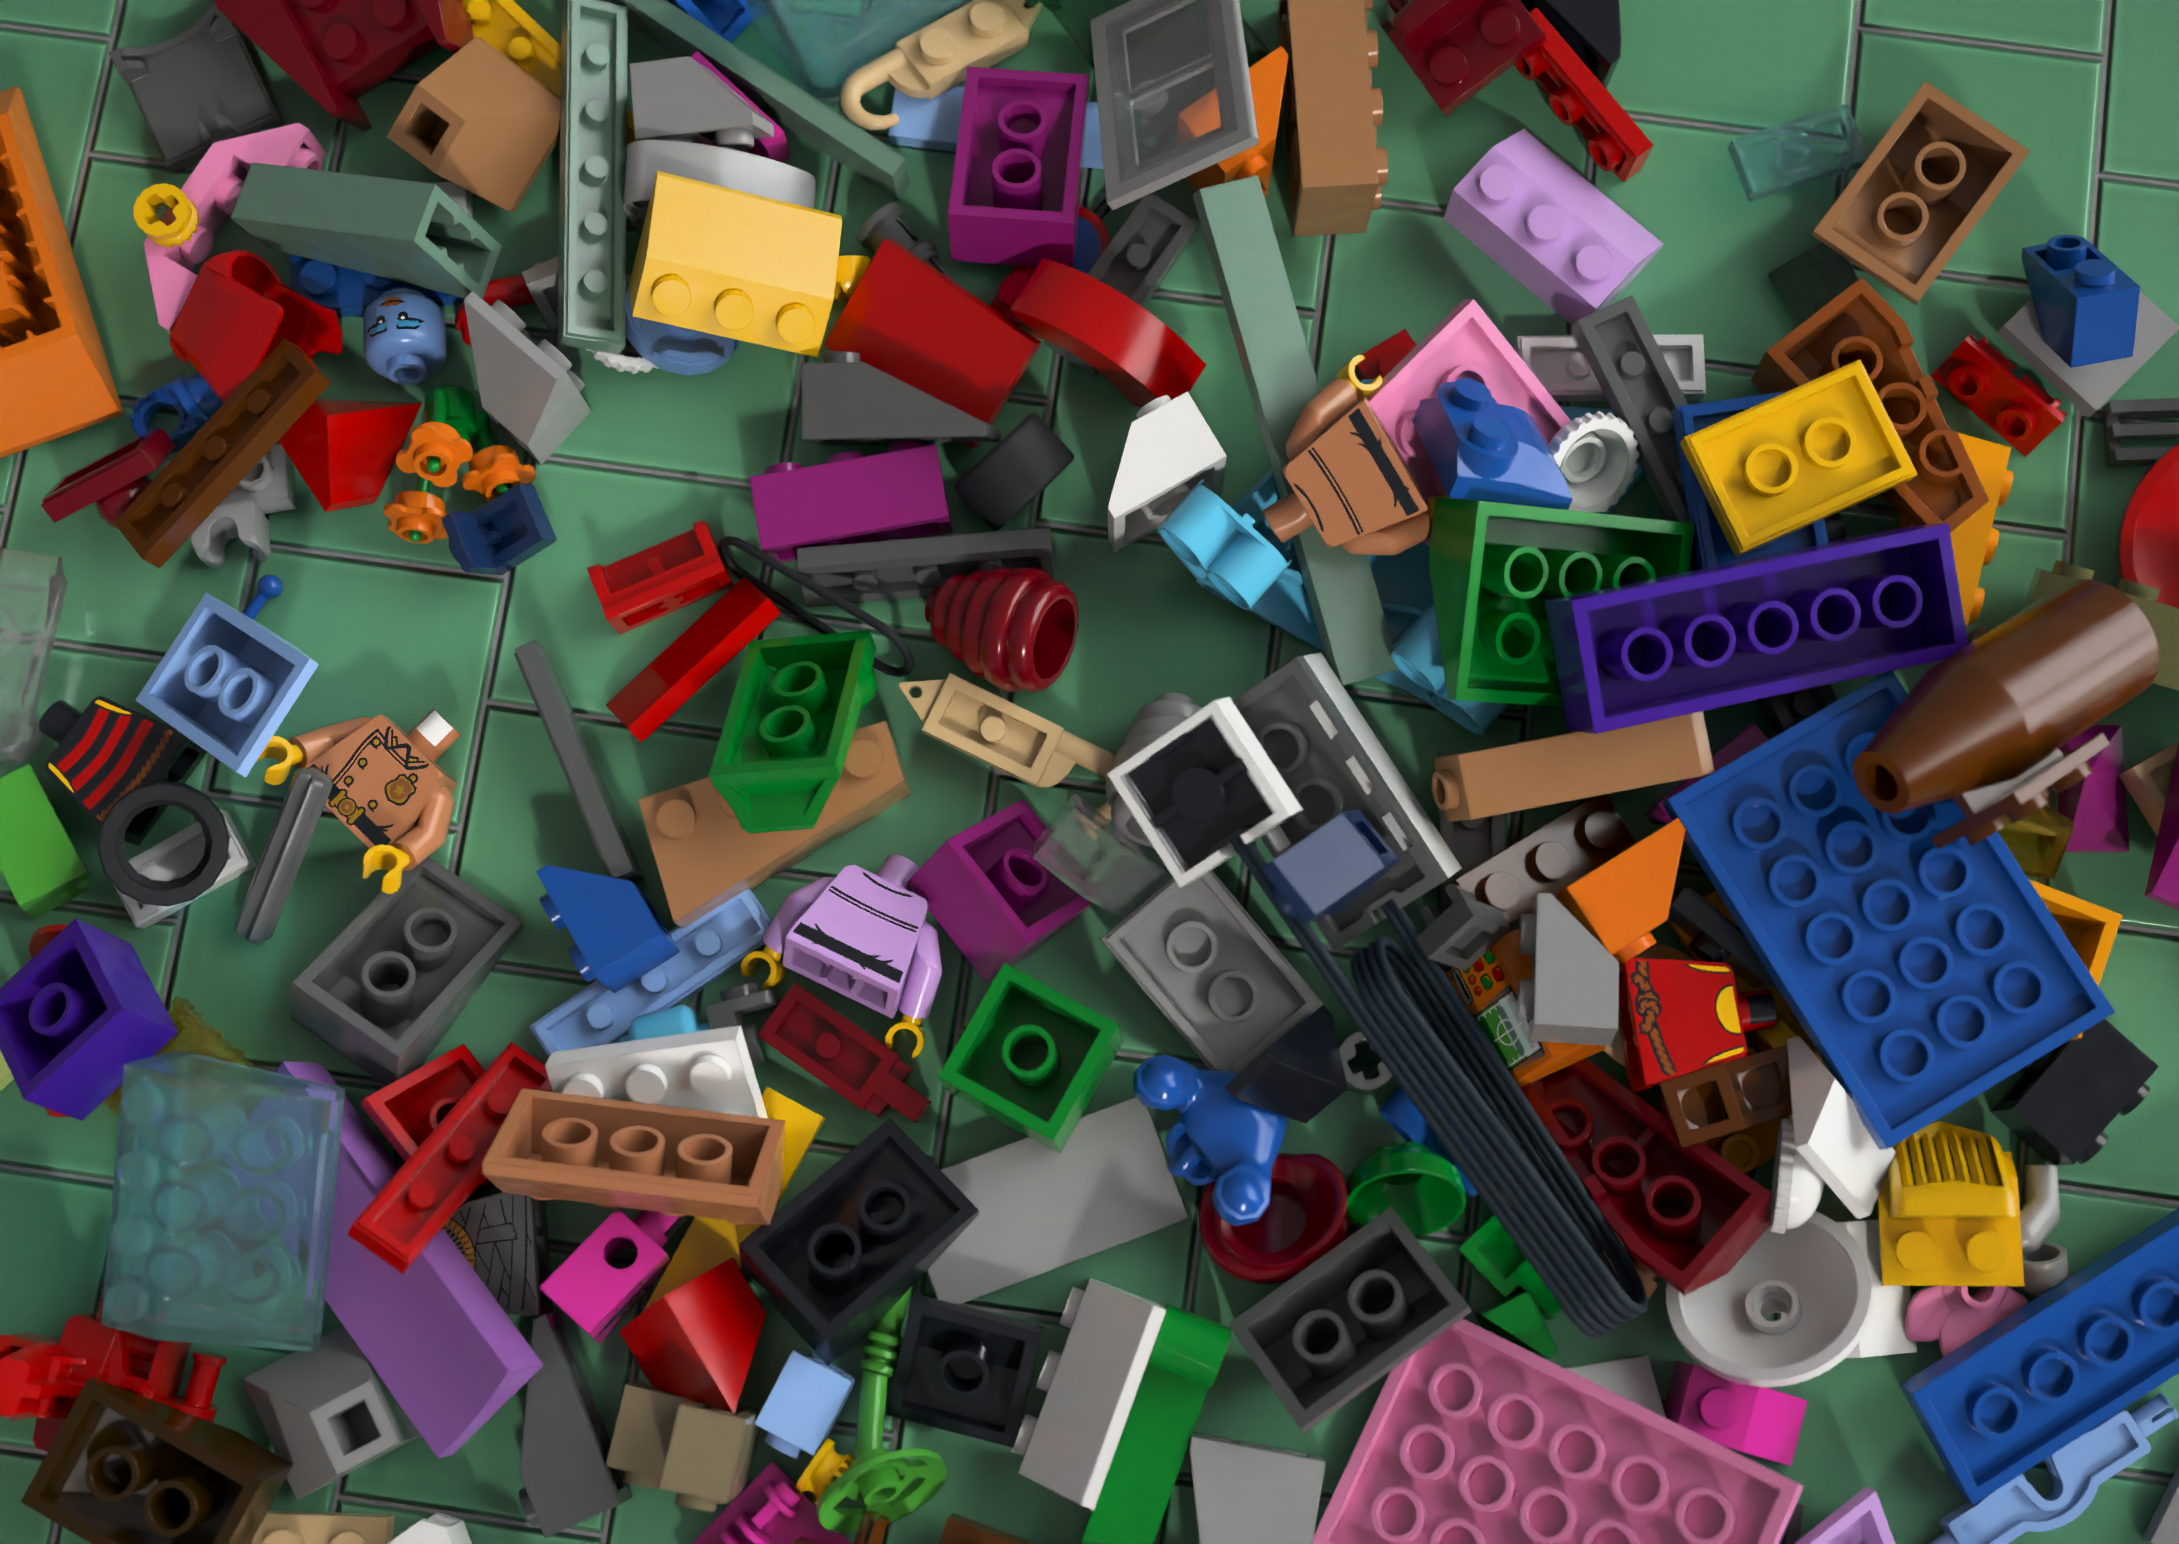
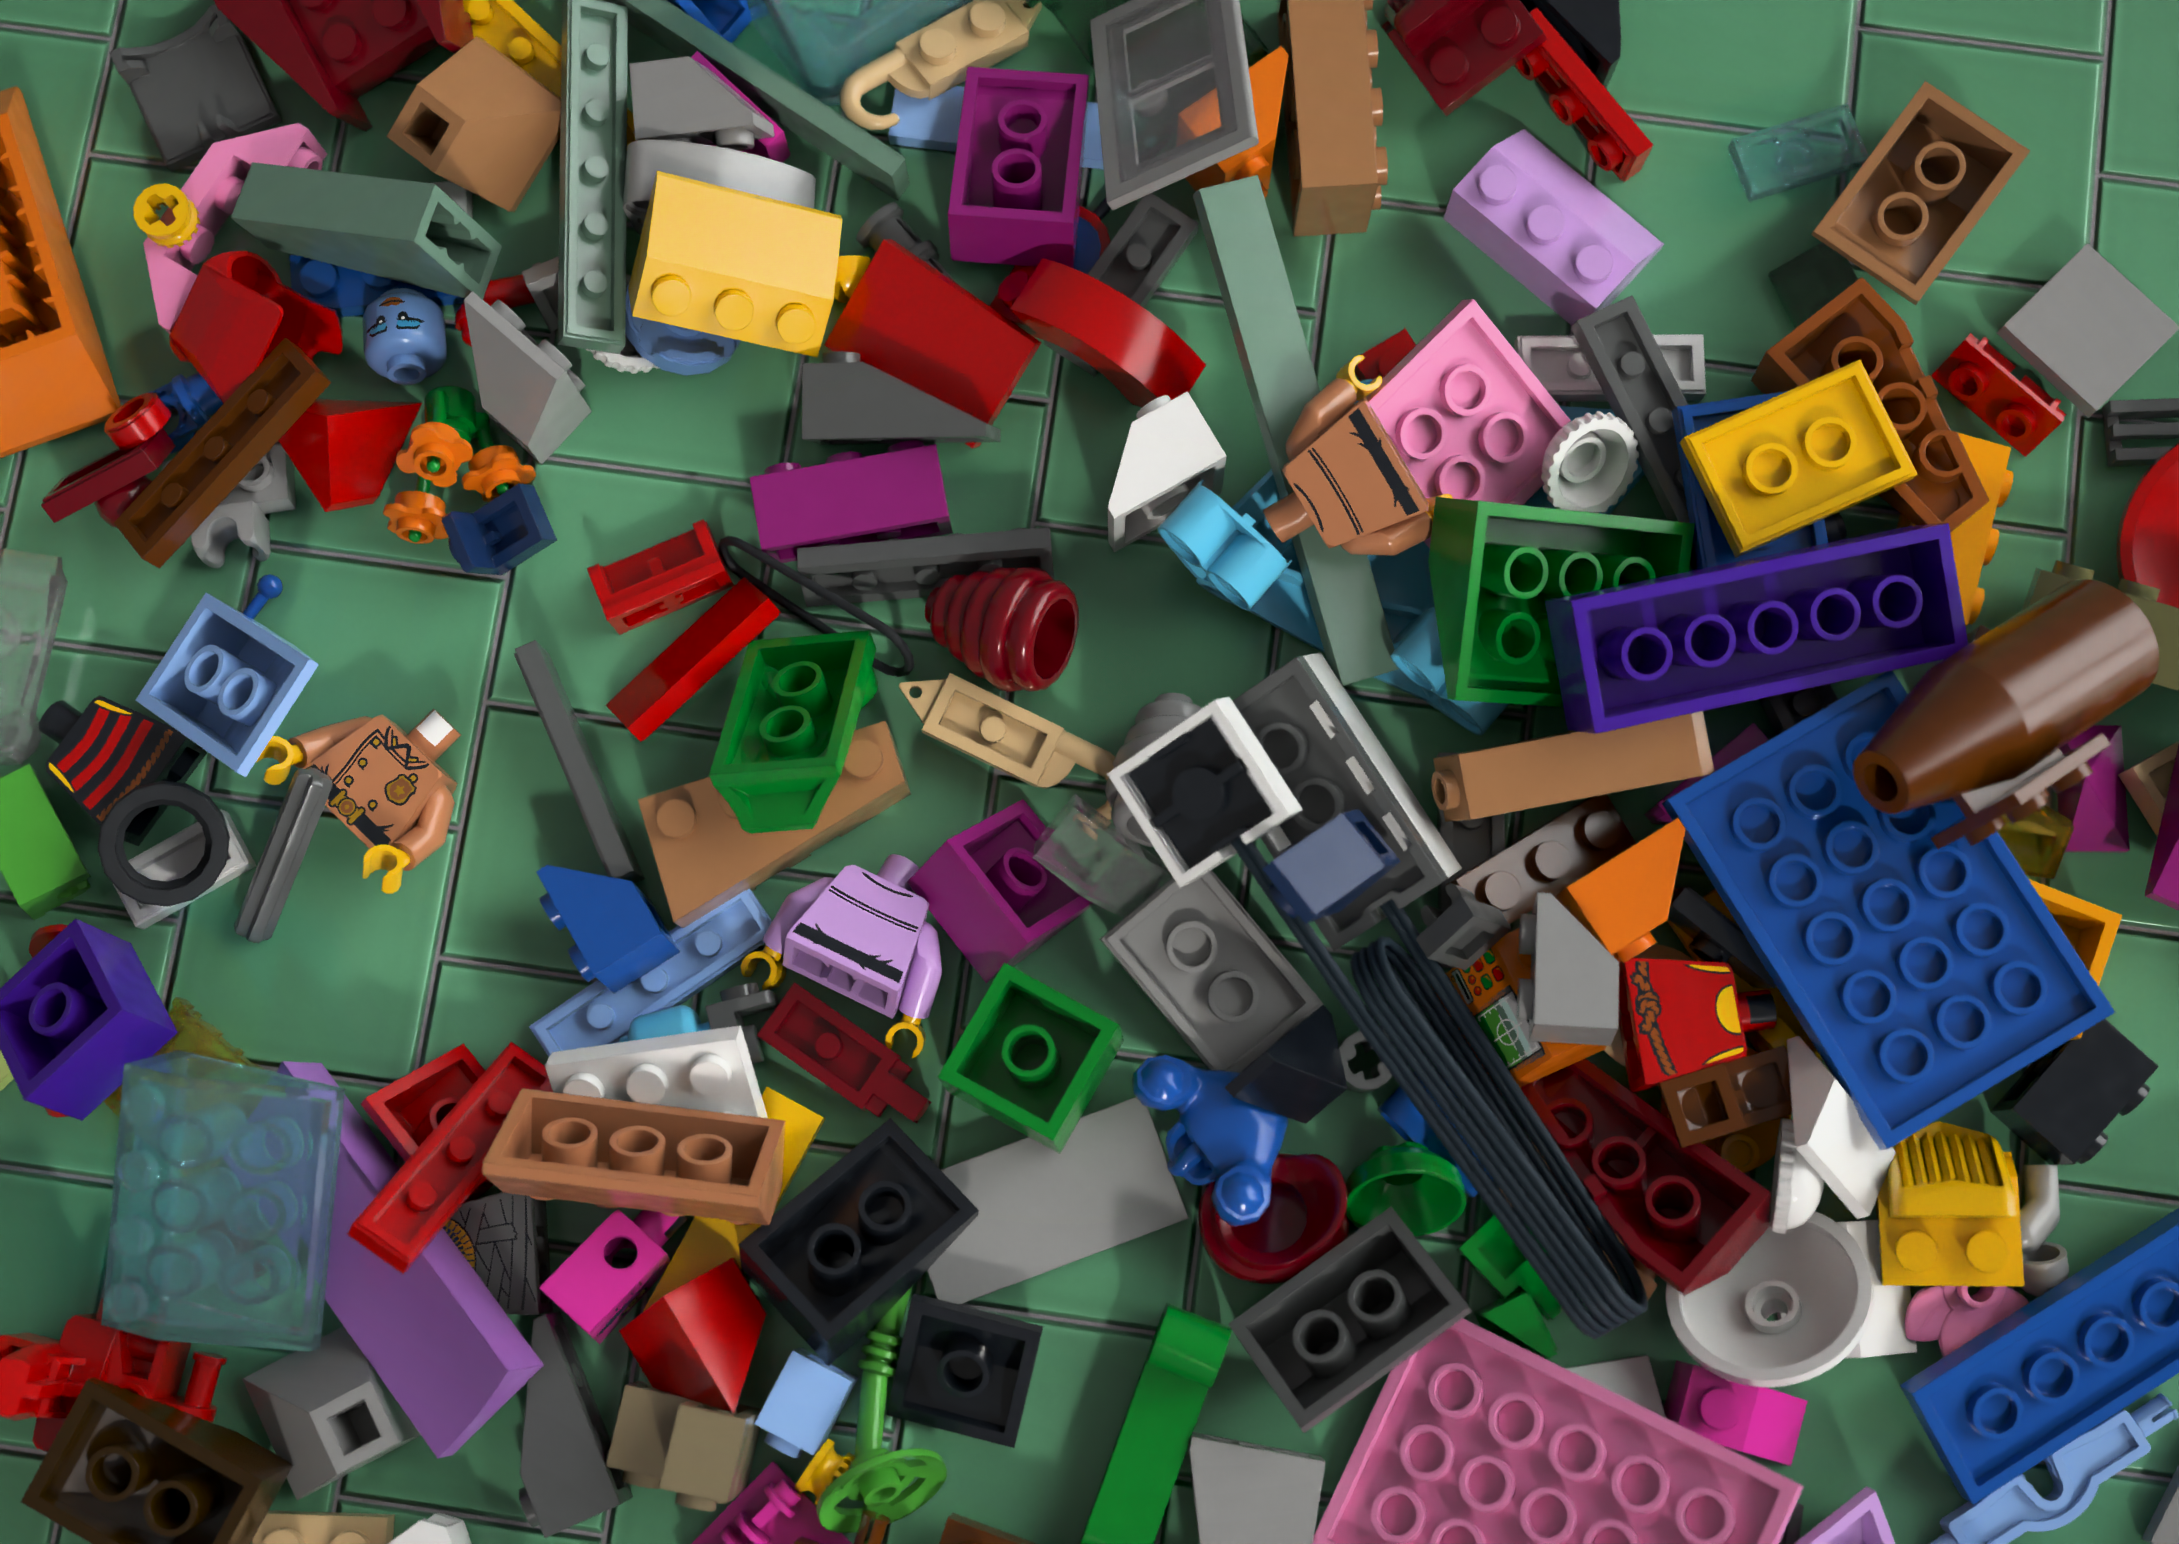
(137, 421): none -> red tile
(403, 971): dark grey slope -> none
(1014, 472): black tyre -> none
(1088, 1390): white slope -> none
(1488, 449): blue slope -> none
(2081, 301): blue slope -> none

